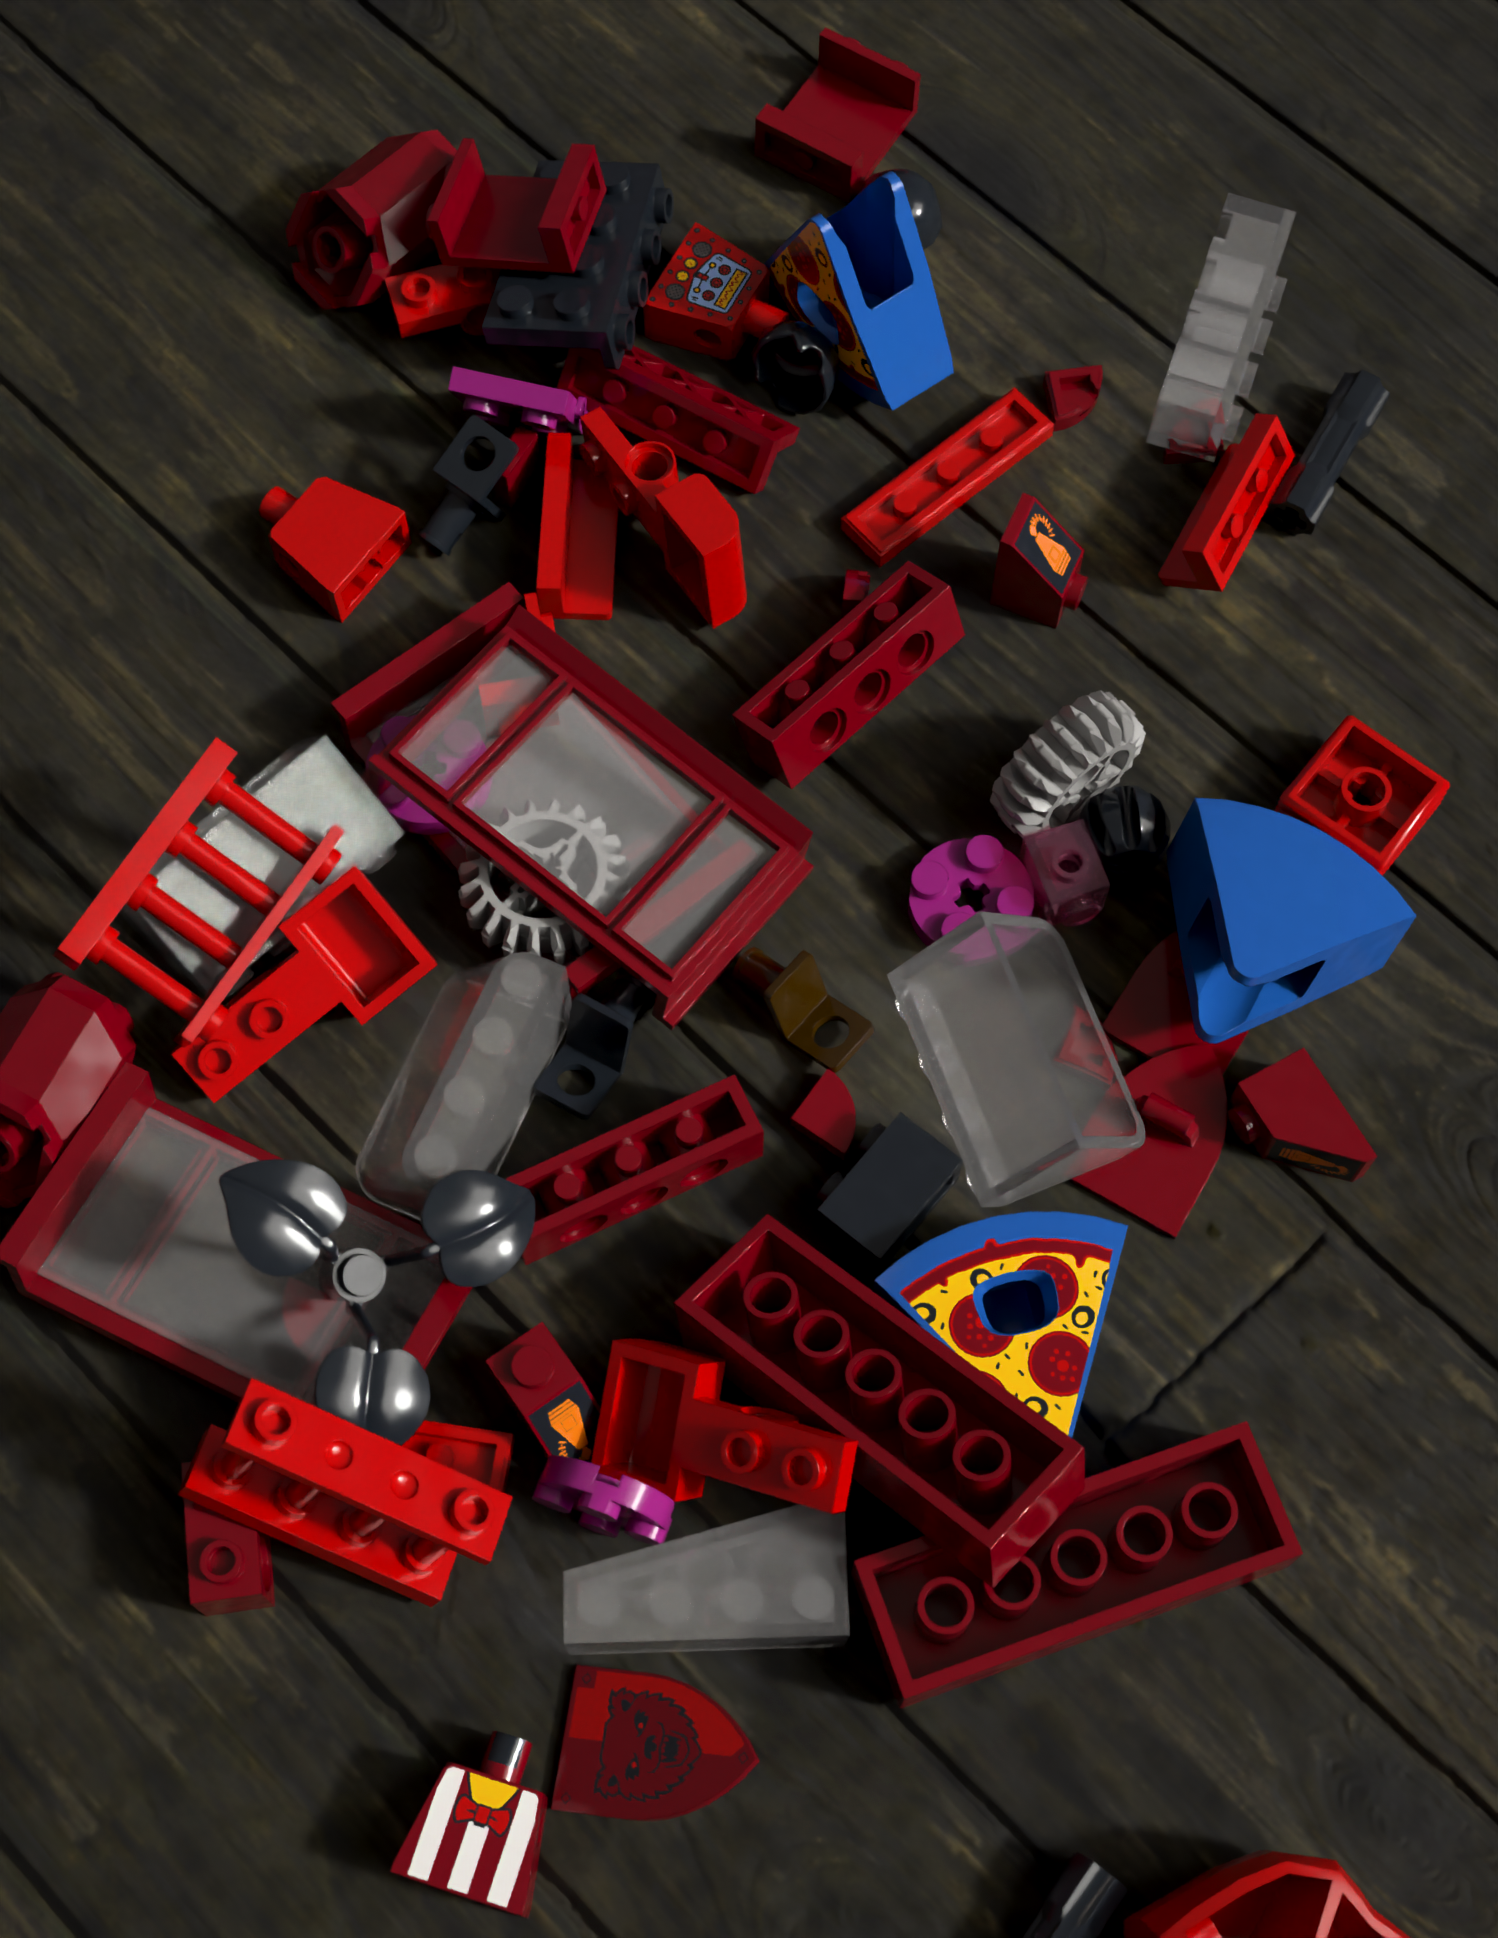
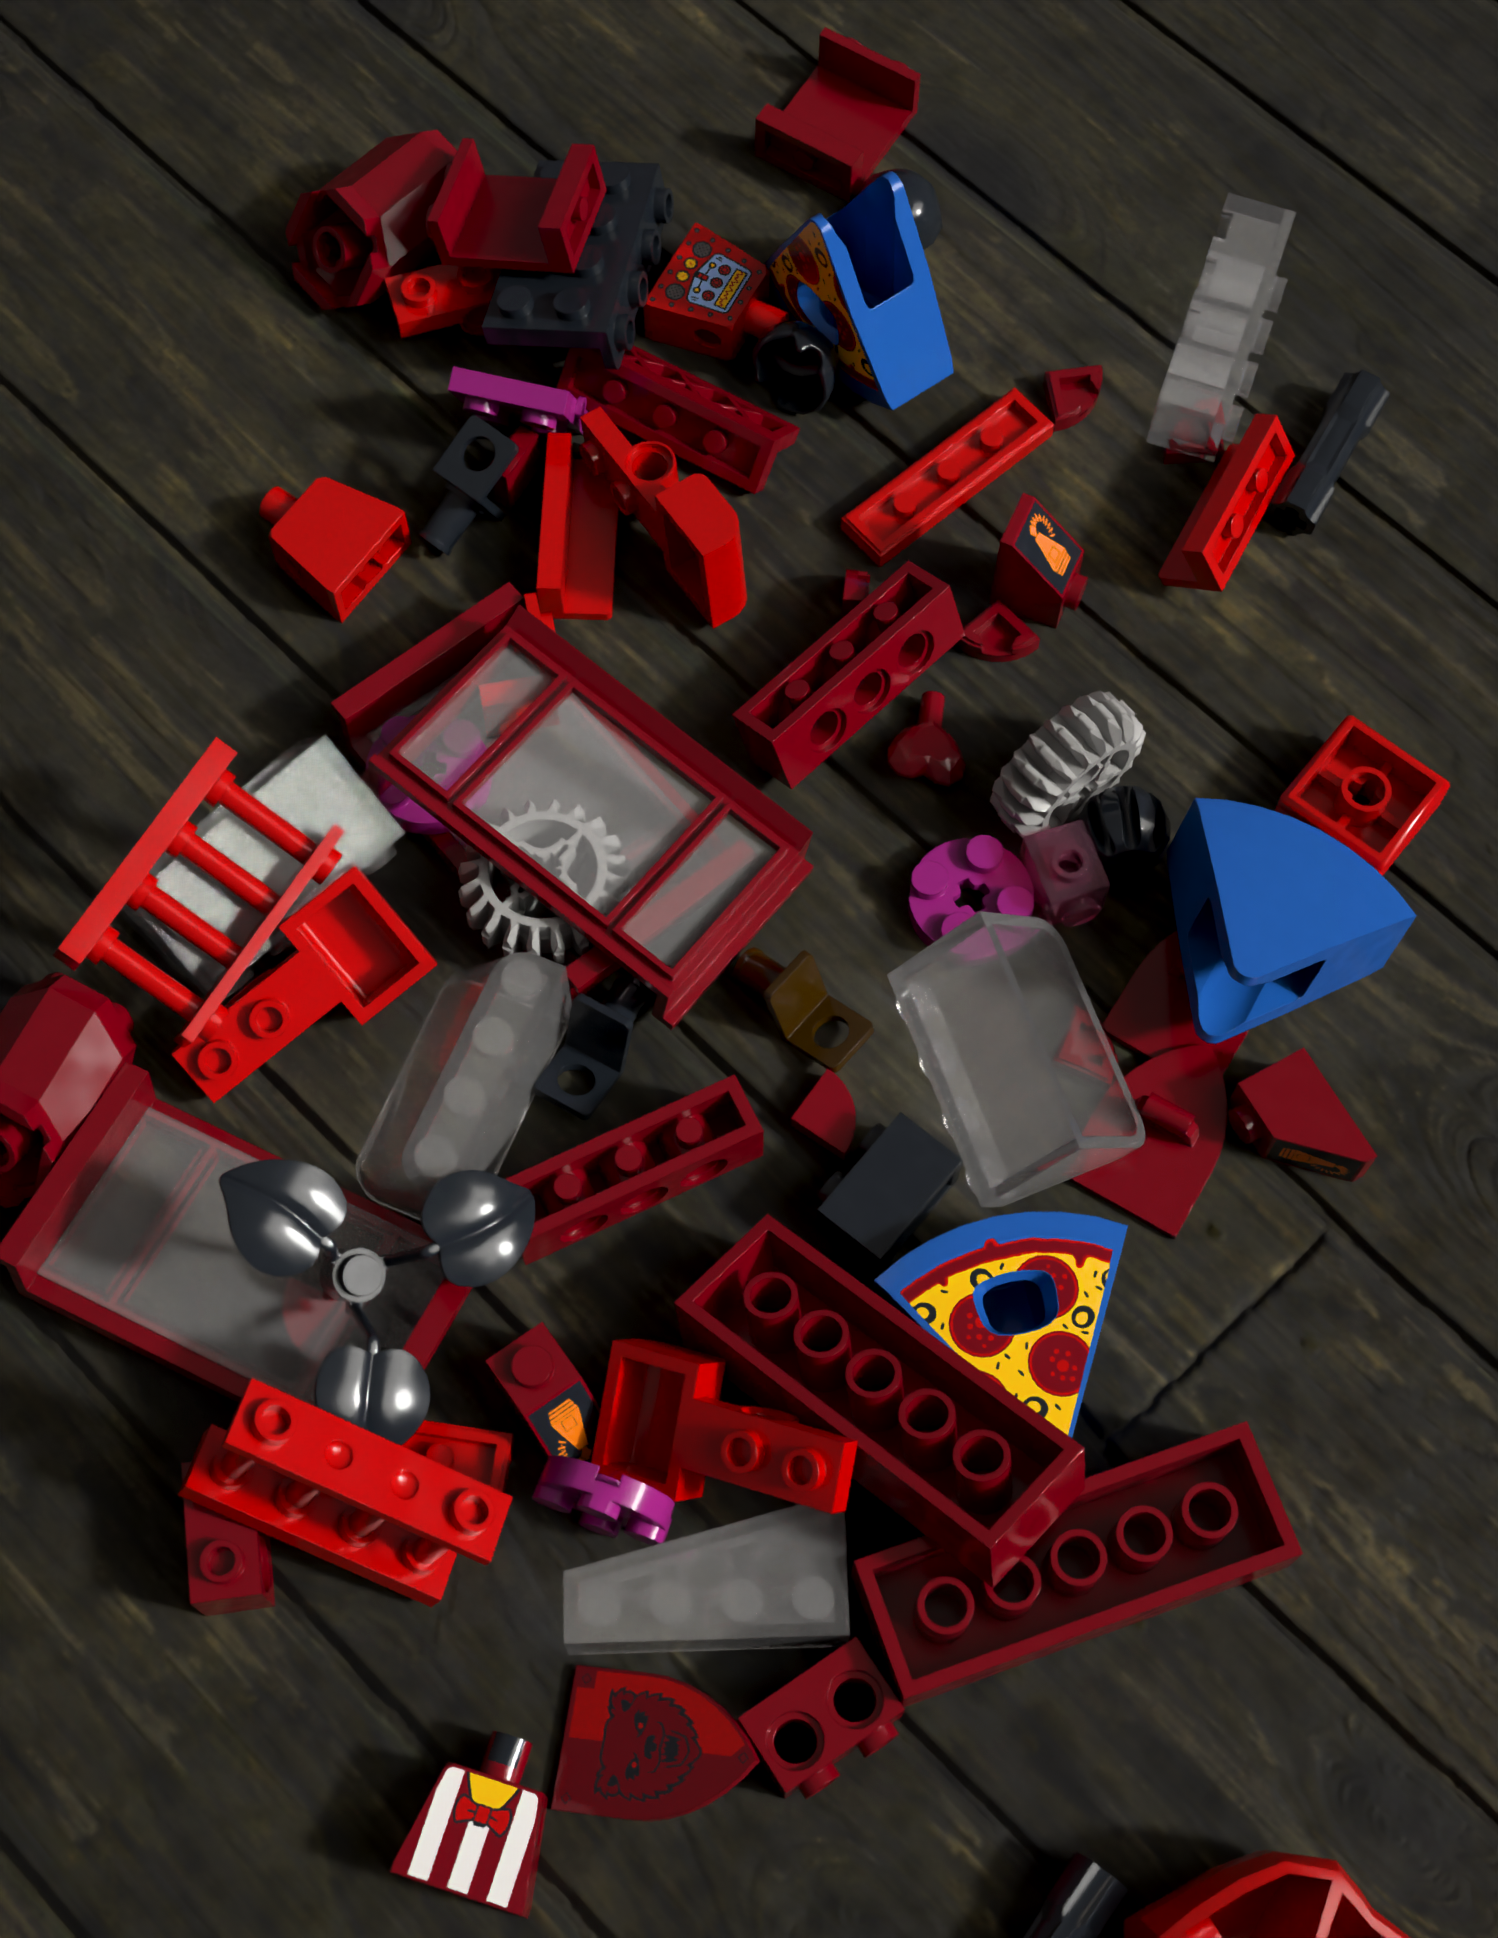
(810, 1704): none -> dark red brick
(927, 747): none -> dark red rock
(998, 636): none -> dark red tile

